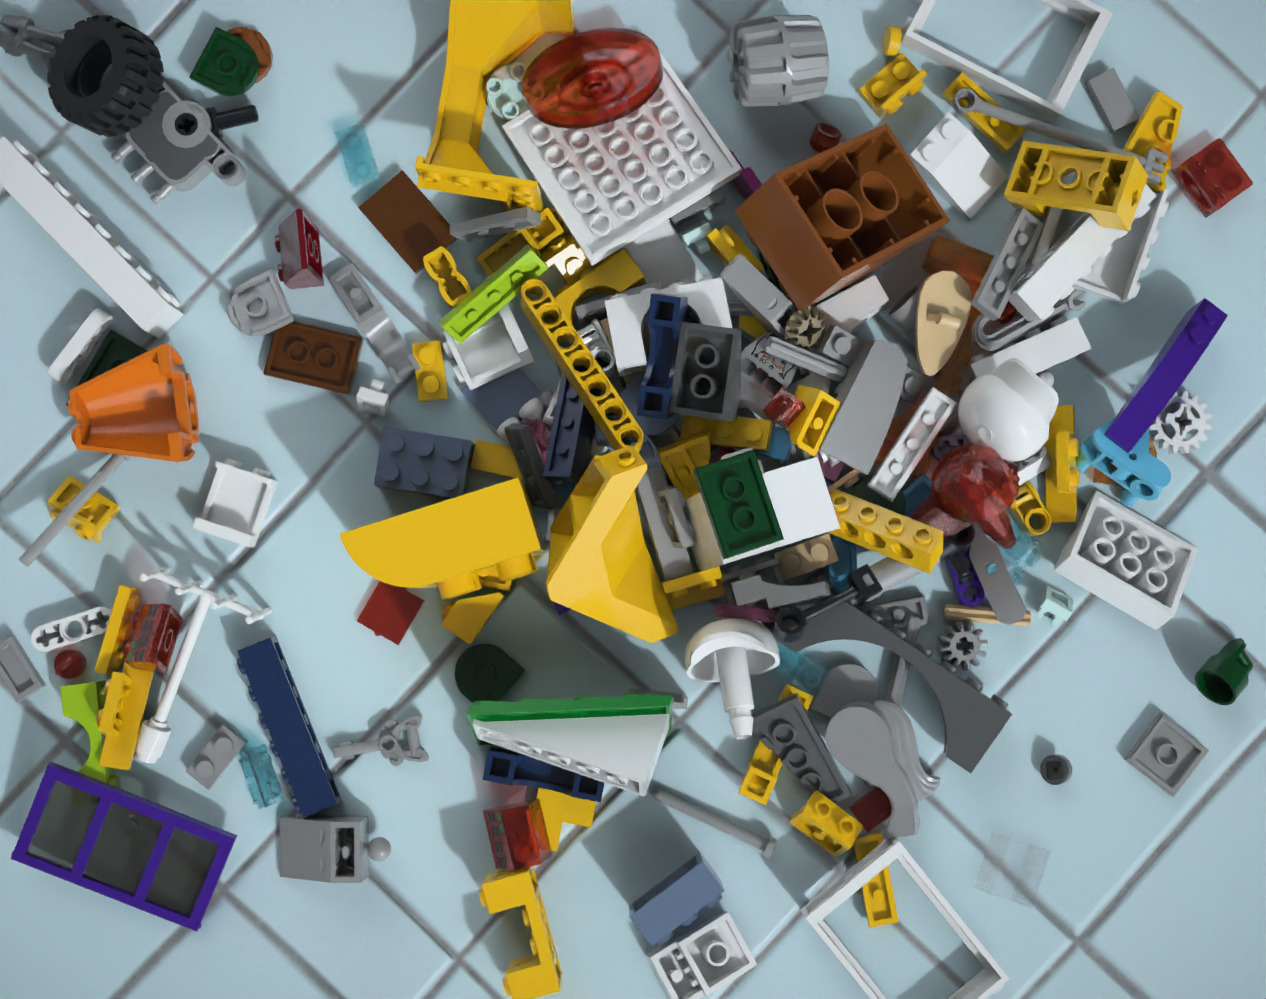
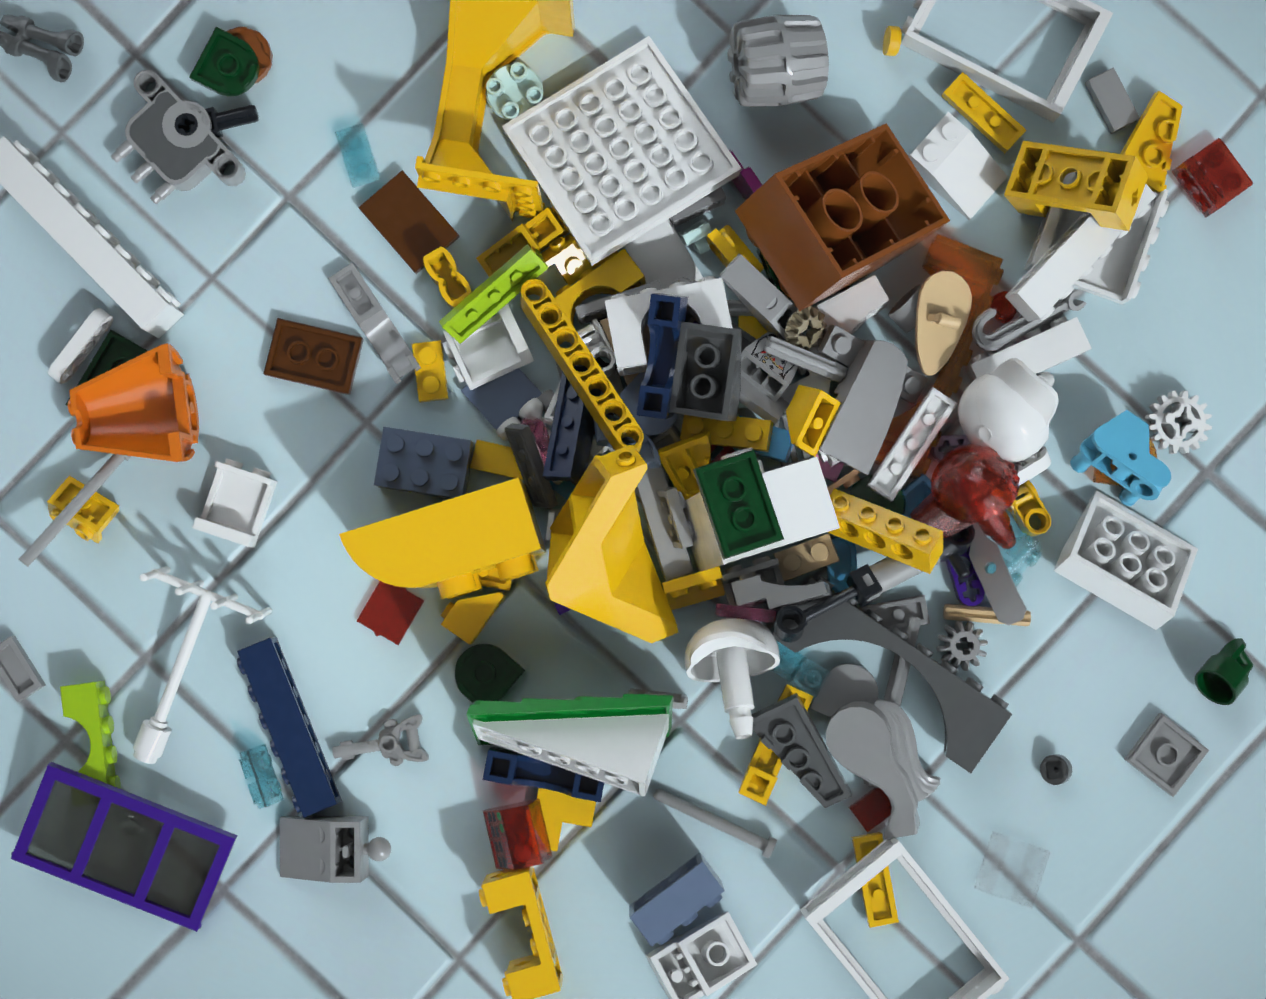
(52, 627): white beam -> none
(70, 664): clear red tile -> none
(82, 63): black tyre -> none
(118, 629): yellow plate -> none
(122, 715): yellow bracket -> none
(153, 638): clear red slope -> none
(216, 756): light grey plate -> none
(259, 305): light grey tile -> none
(299, 251): slope -> none
(373, 399): white tile -> none
(495, 224): light grey tile -> none
(592, 78): clear red container -> none
(784, 408): clear red tile -> none
(824, 135): clear red tile -> none
(827, 824): yellow bracket -> none
(891, 85): yellow bracket -> none
(977, 105): light grey hinge -> none
(1007, 264): light grey plate -> none
(1055, 603): light aqua tile -> none
(1062, 474): yellow bracket -> none
(1166, 373): dark purple slope -> none

